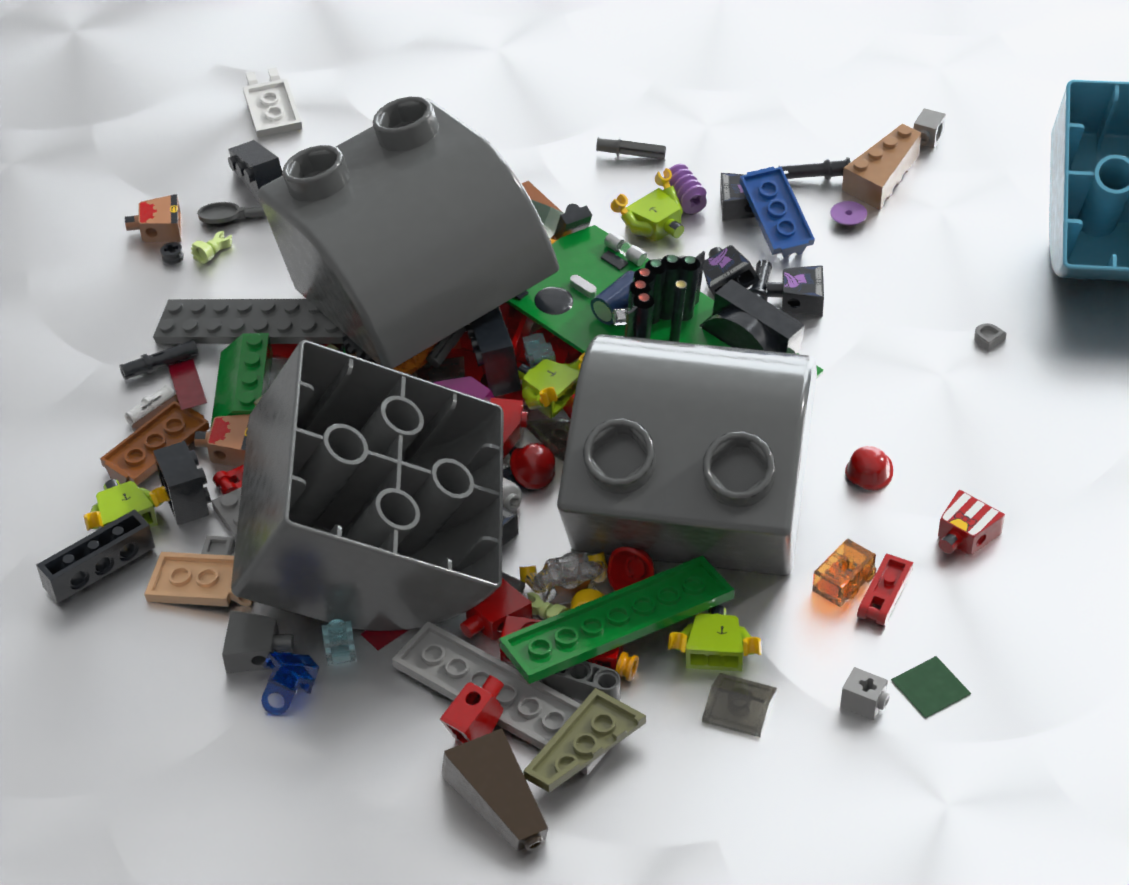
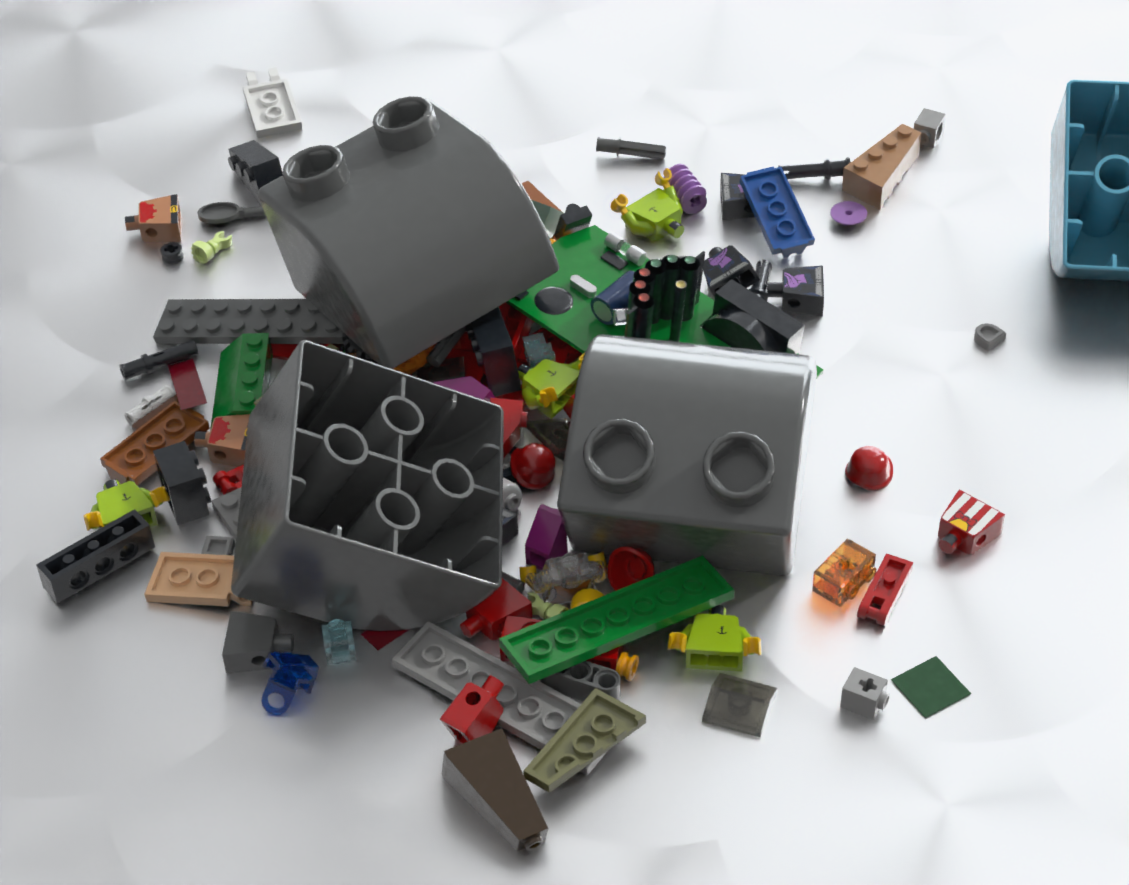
(546, 537): none -> magenta slope

